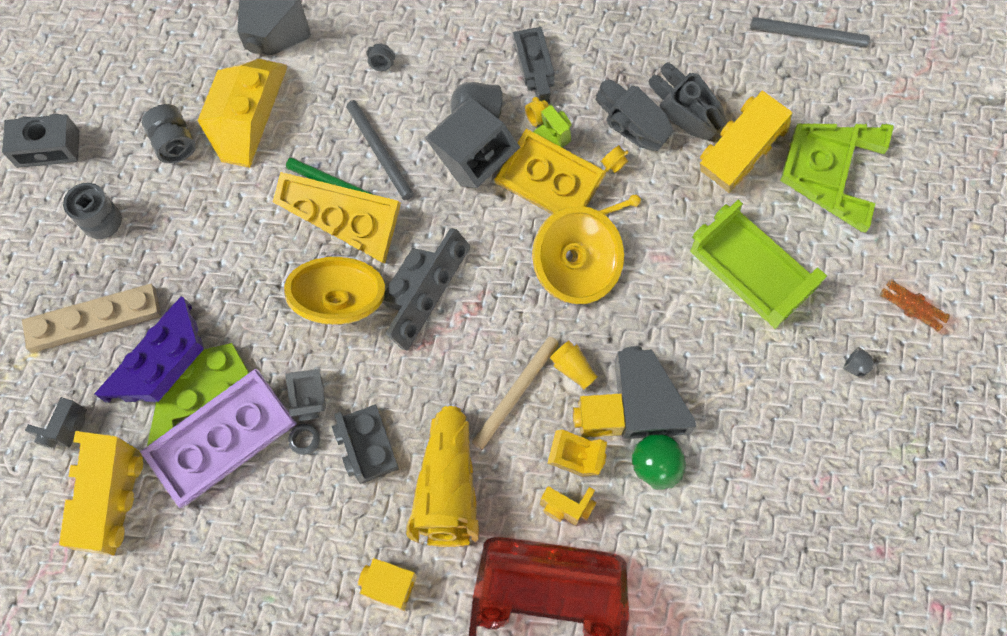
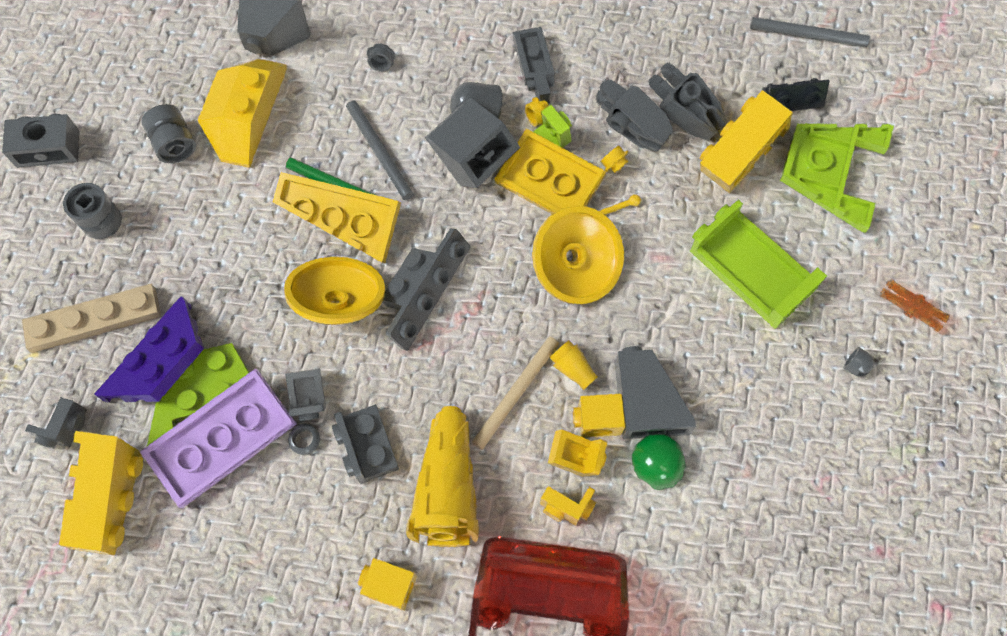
(800, 94): none -> black hinge

